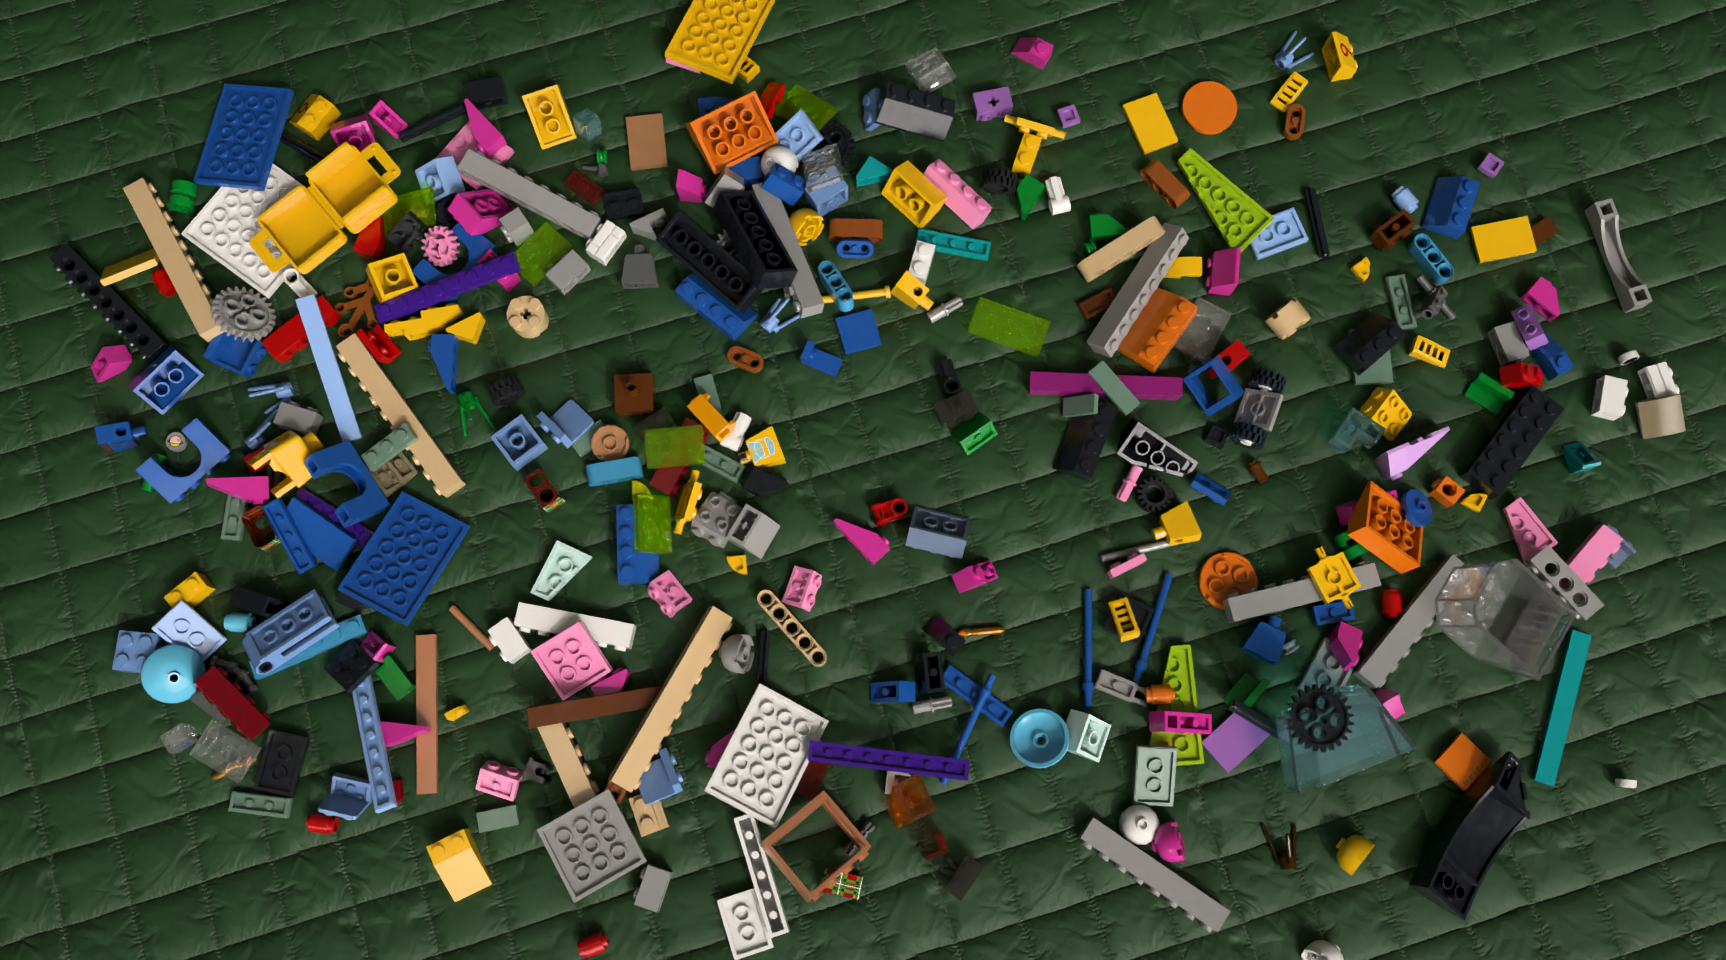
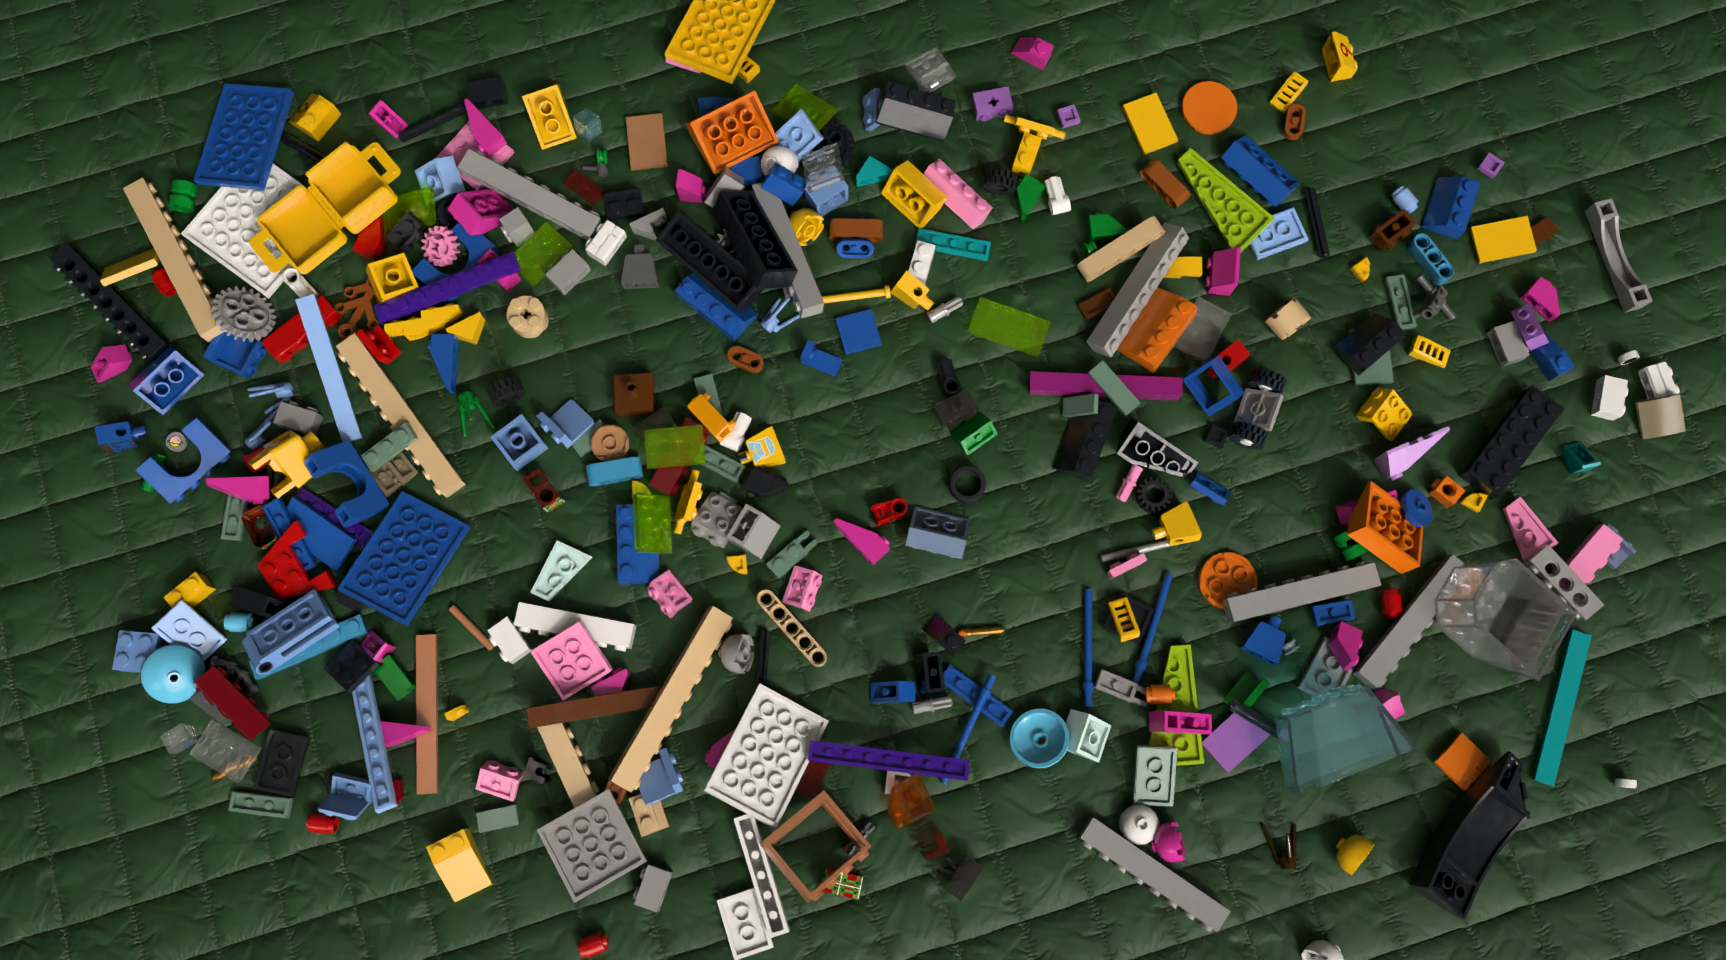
(286, 572): none -> red wing
(355, 131): dark pink slope -> none
(772, 94): red slope -> none
(790, 555): none -> sand green hinge
(833, 279): dark azure beam -> none
(967, 470): none -> black tyre
(974, 576): dark pink slope -> none
(1257, 471): reddish brown pin -> none
(1260, 170): none -> blue slope
(1284, 59): medium blue plant -> none
(1329, 734): black gear -> none
(1333, 578): yellow plate -> none
(1355, 427): clear light blue brick -> none
(1488, 393): green panel -> none
(1521, 376): red brick -> none

